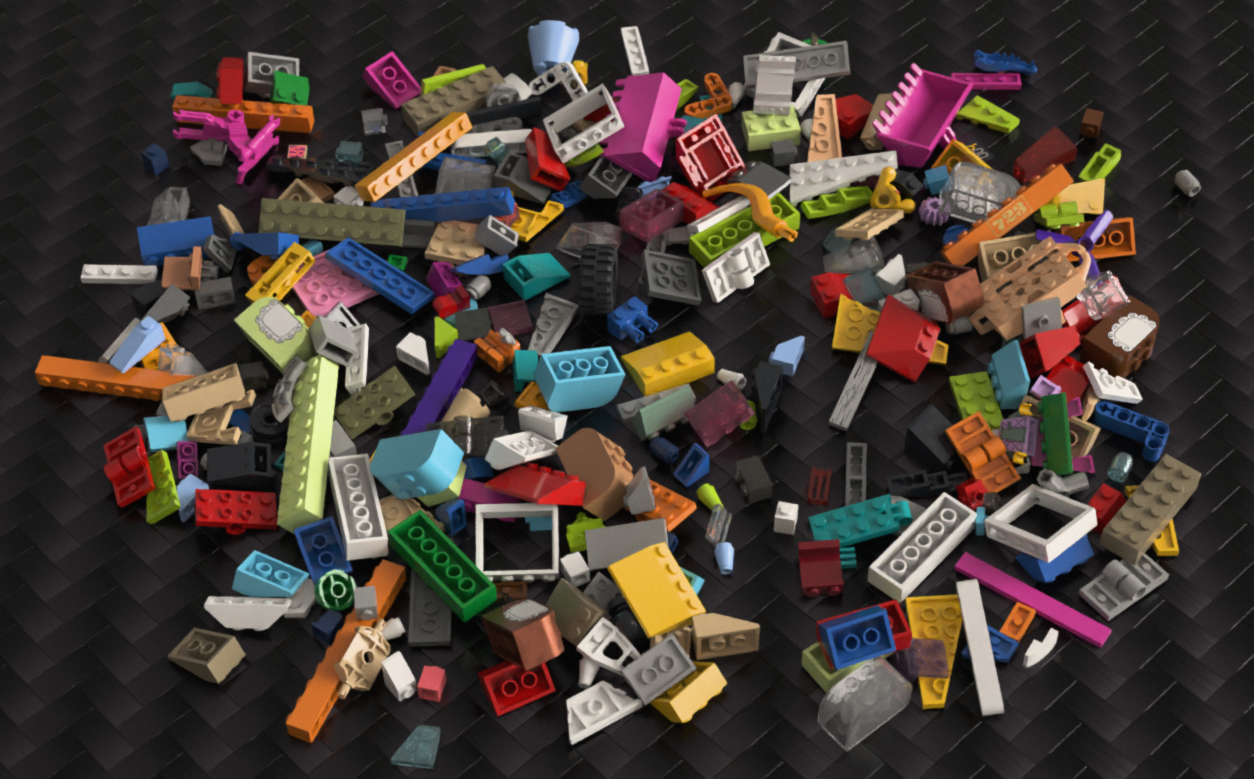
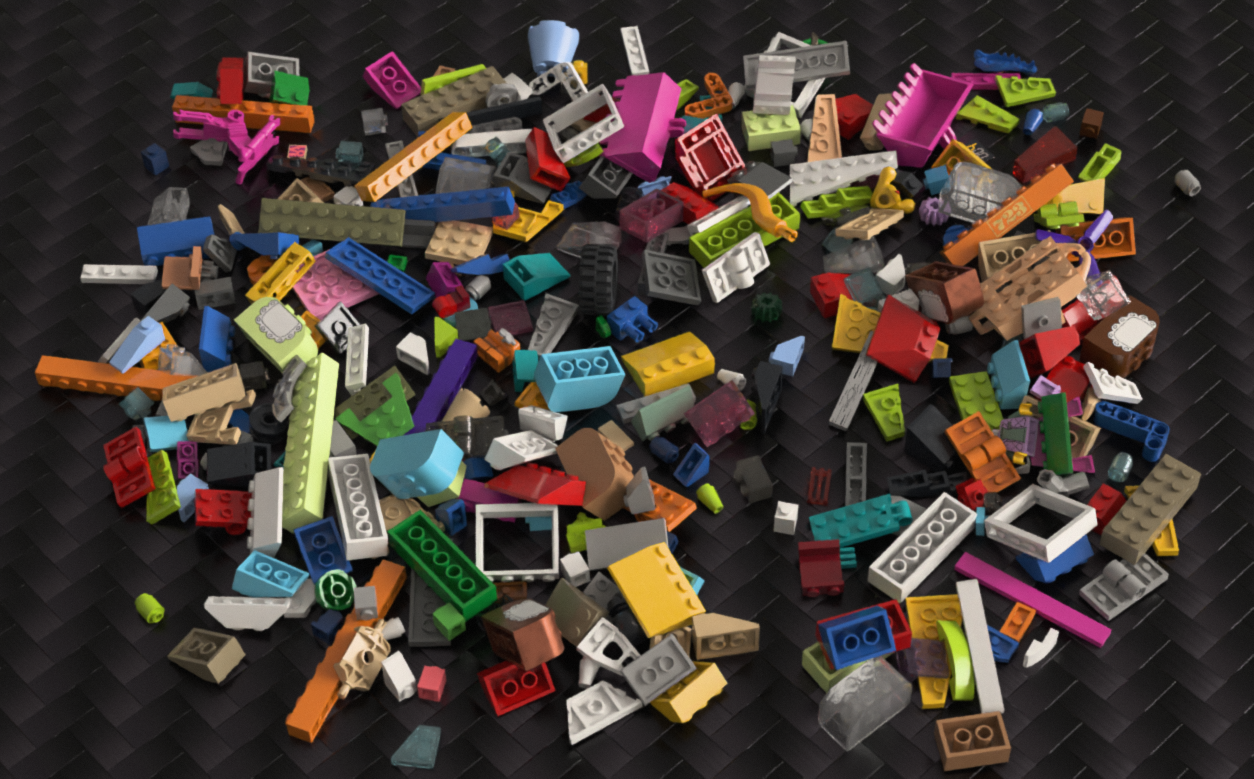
(136, 404): none -> clear light blue brick
(149, 608): none -> lime brick
(215, 340): none -> blue slope
(266, 512): none -> white slope
(333, 341): light grey brick -> none
(385, 422): none -> bright green wing
(449, 621): none -> bright green brick
(496, 235): light grey brick -> none
(602, 327): none -> green tile
(616, 435): none -> tan piece
(720, 527): clear tile -> none
(724, 555): light blue cone -> none
(766, 307): none -> clear green gear
(846, 214): none -> clear smoke plate
(886, 410): none -> lime wing
(940, 367): none -> dark blue panel
(959, 658): none -> lime slope
(972, 741): none -> medium nougat brick
(1021, 91): none -> lime wing
(1032, 121): none -> blue cone
(1055, 111): none -> clear light blue brick

